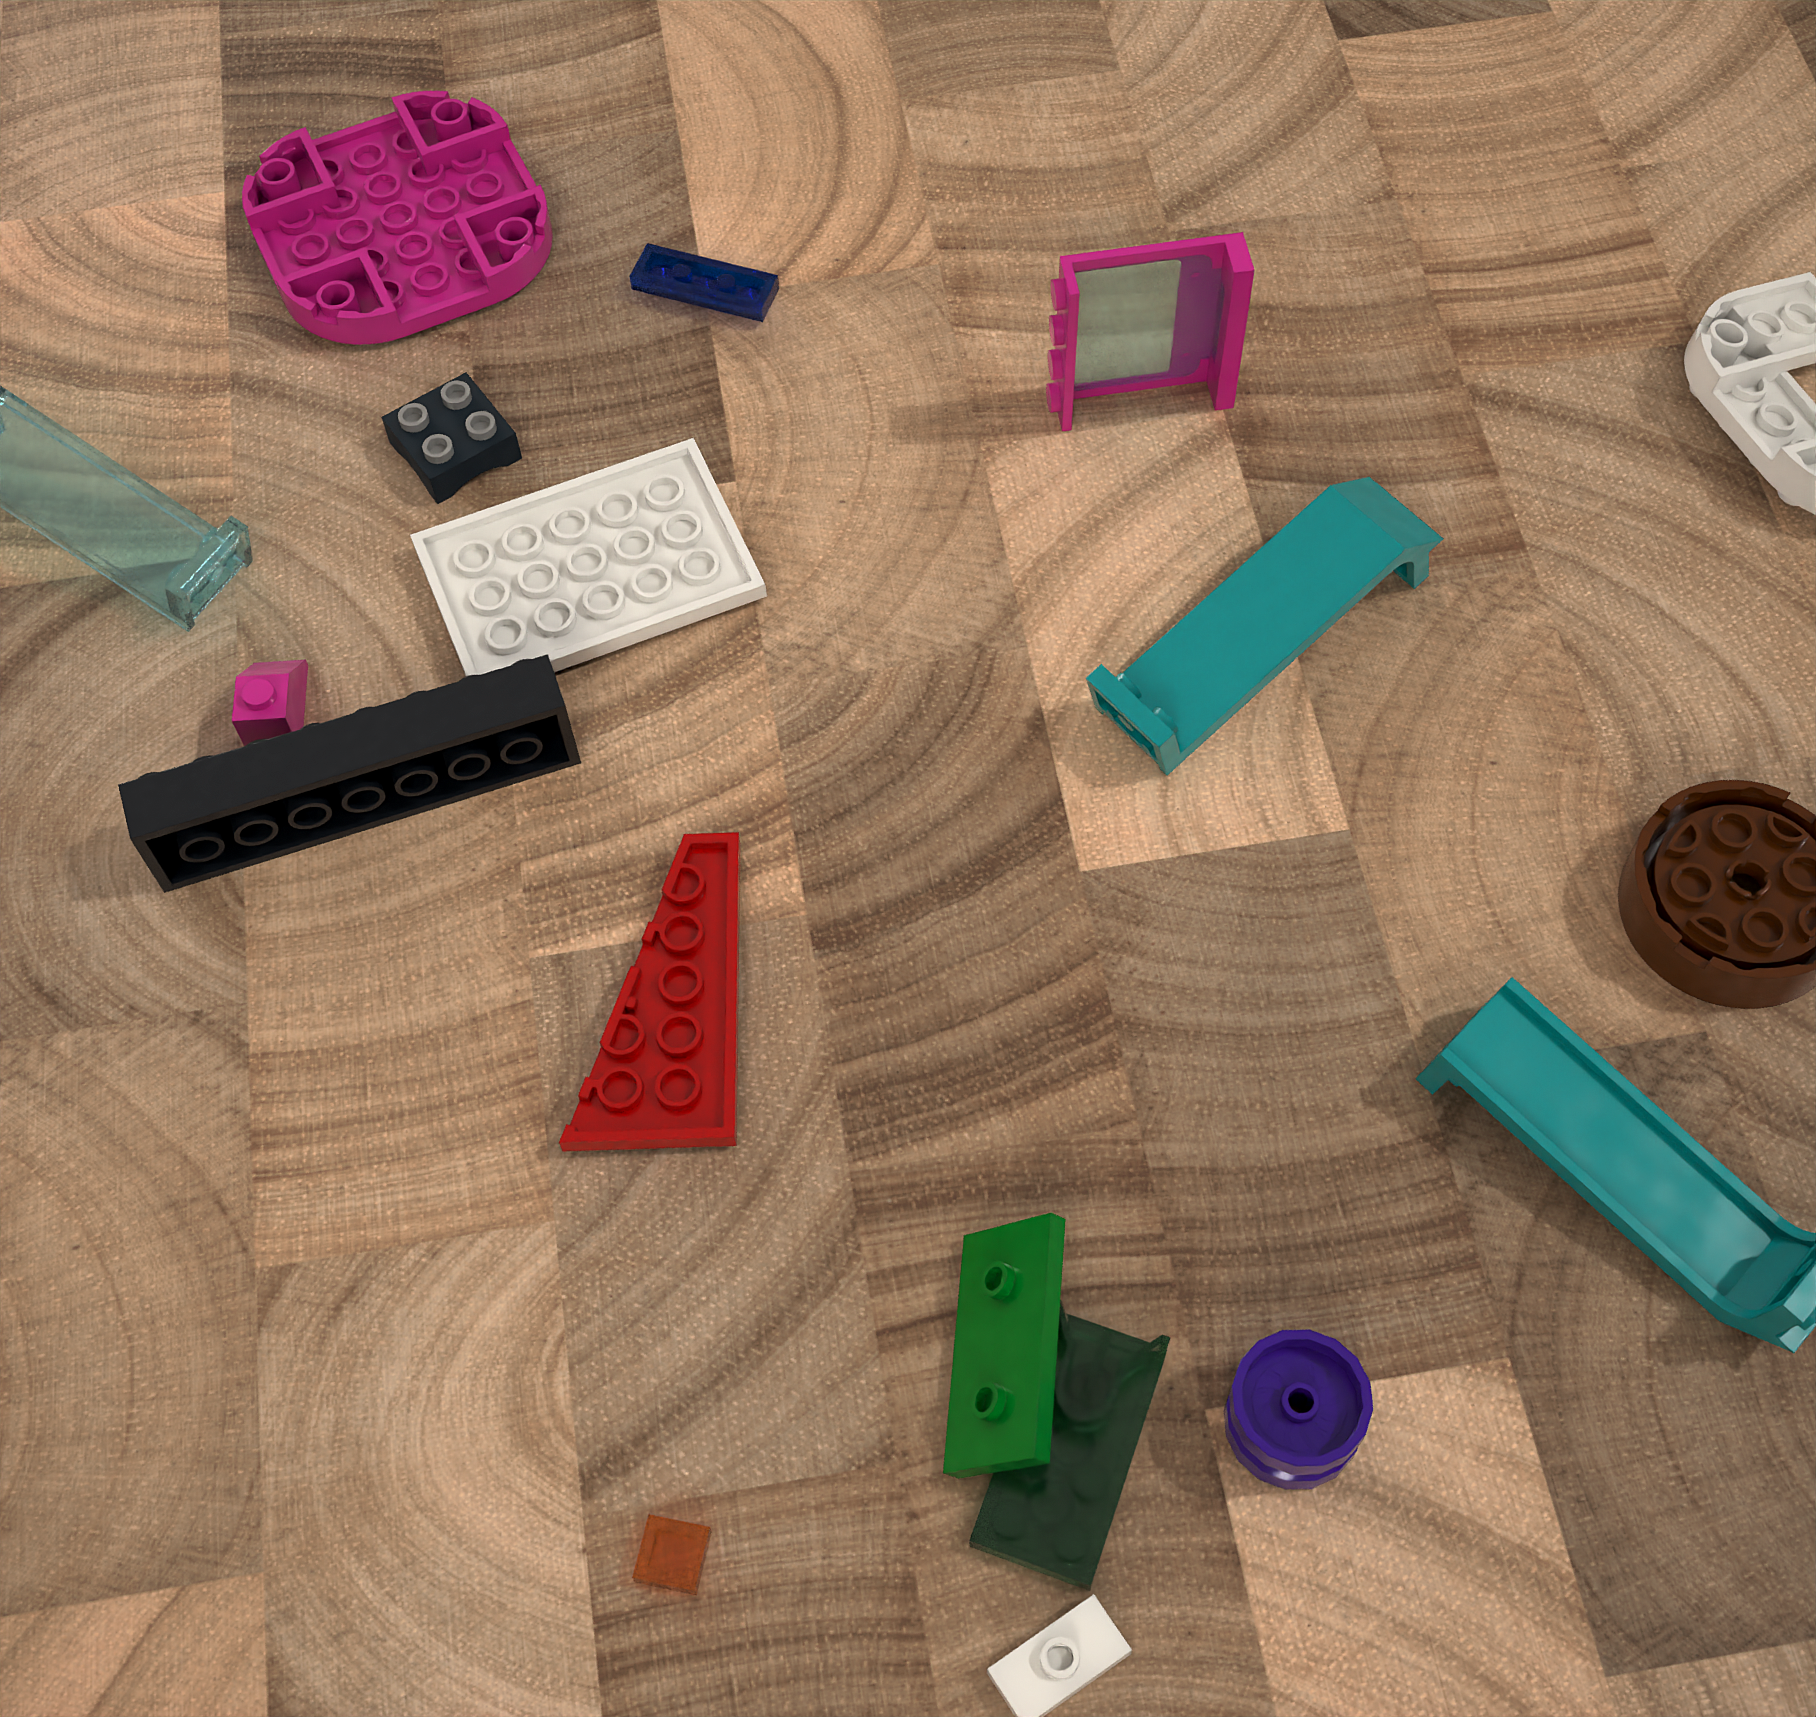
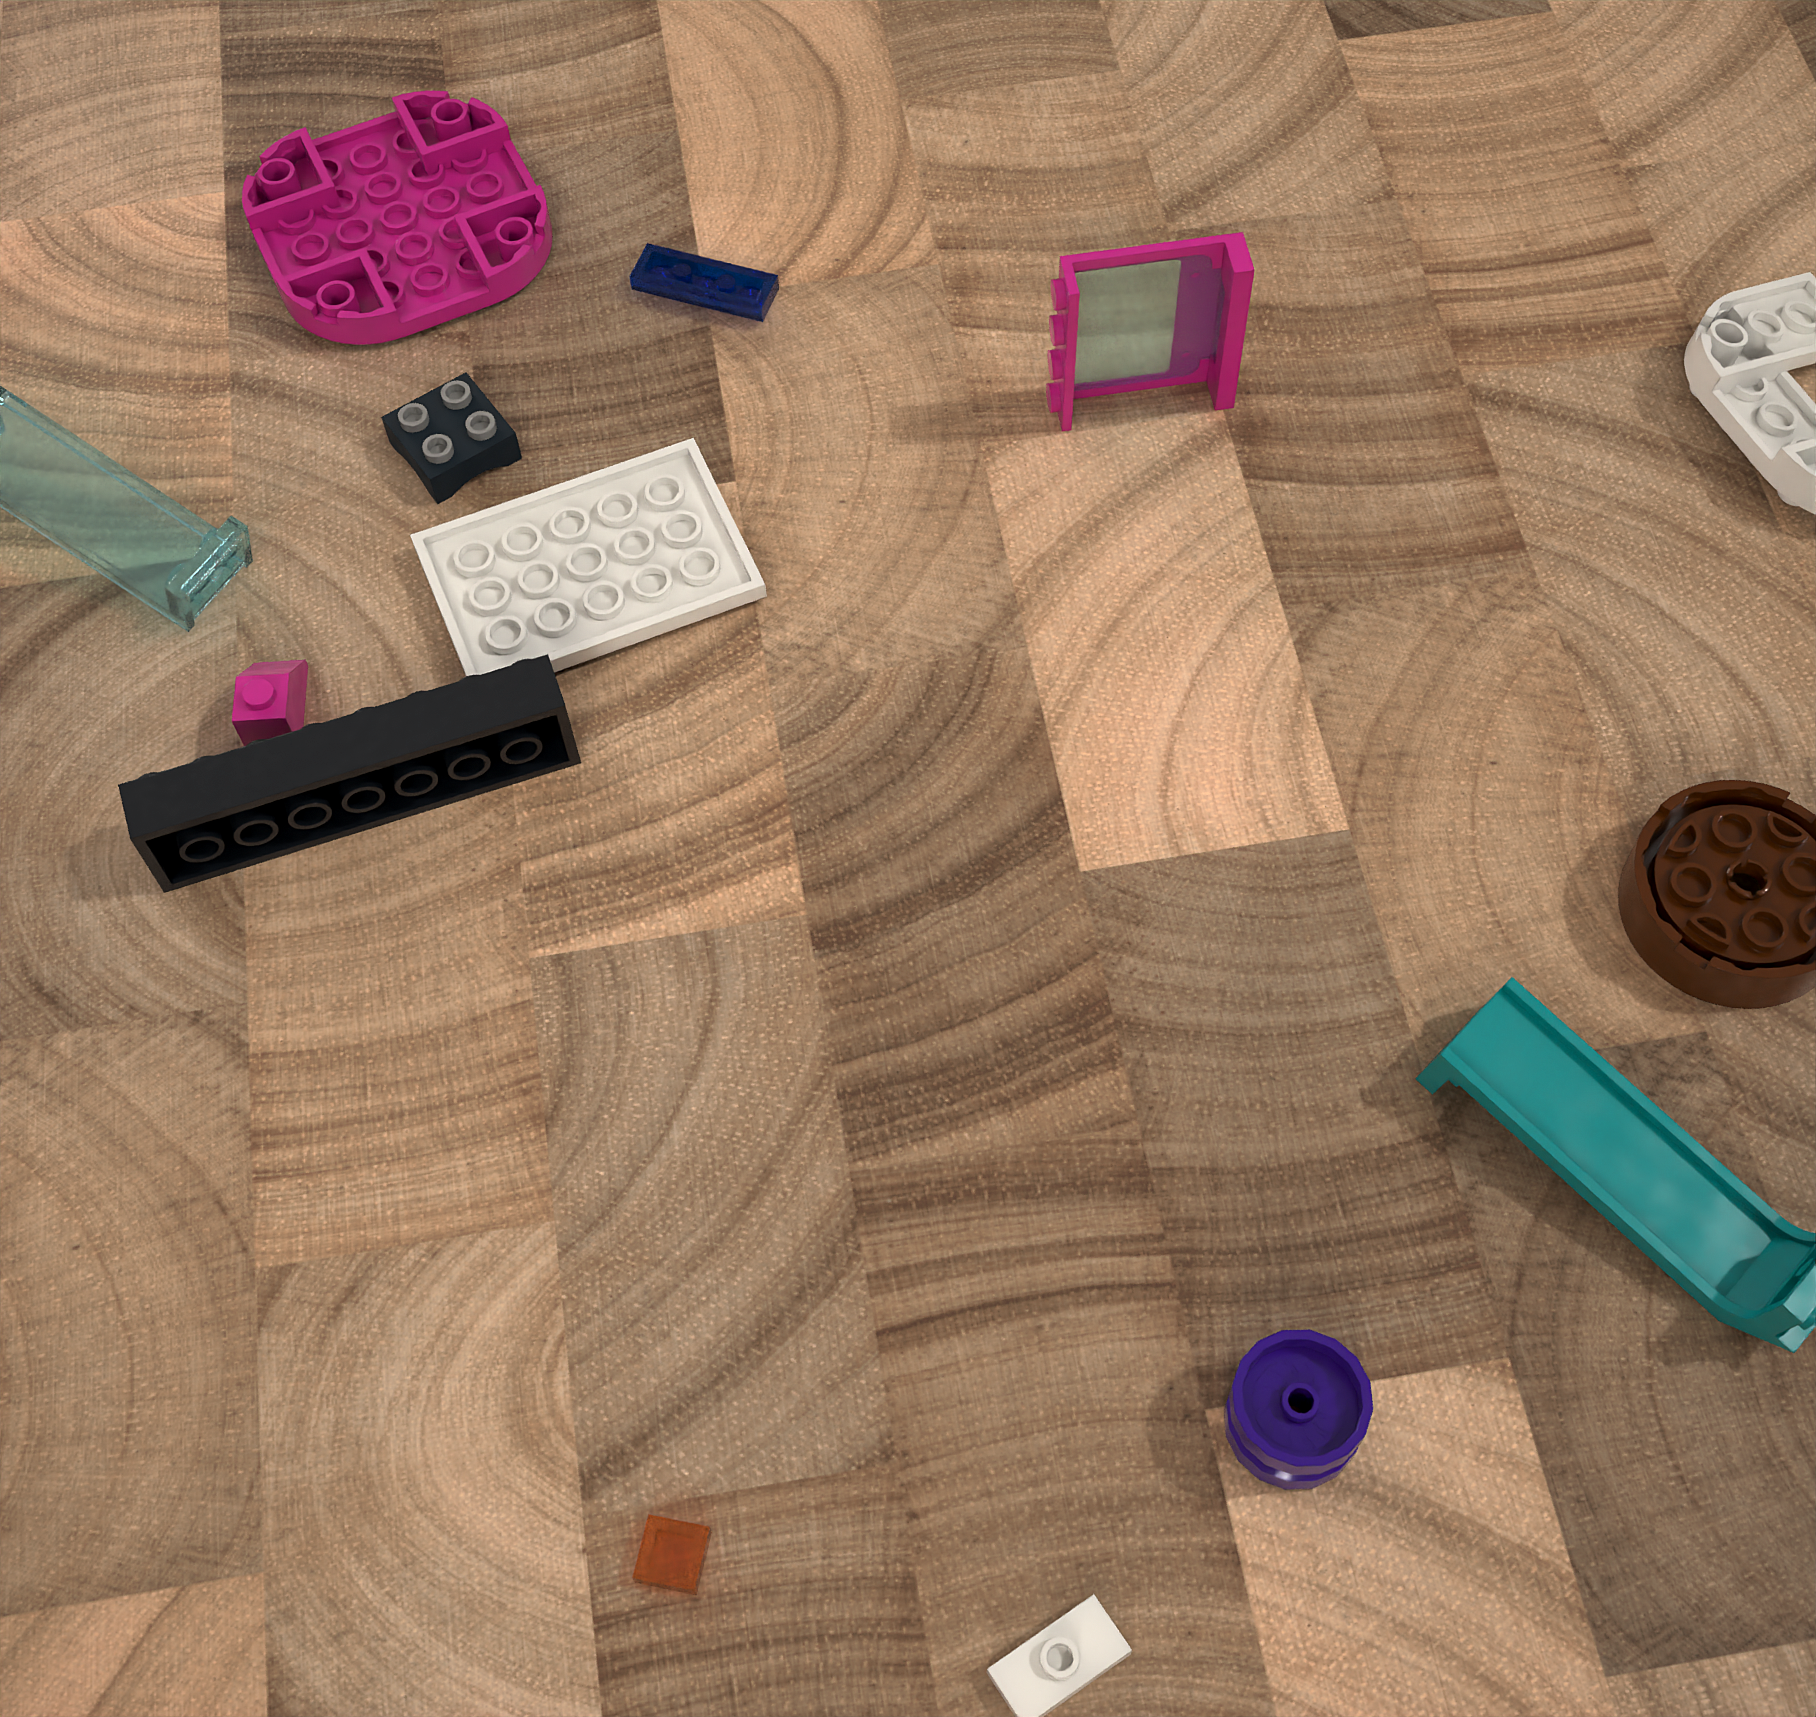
(673, 1033): red wing -> none
(1005, 1348): green plate -> none
(1062, 1511): clear green plate -> none
(1263, 618): teal panel -> none

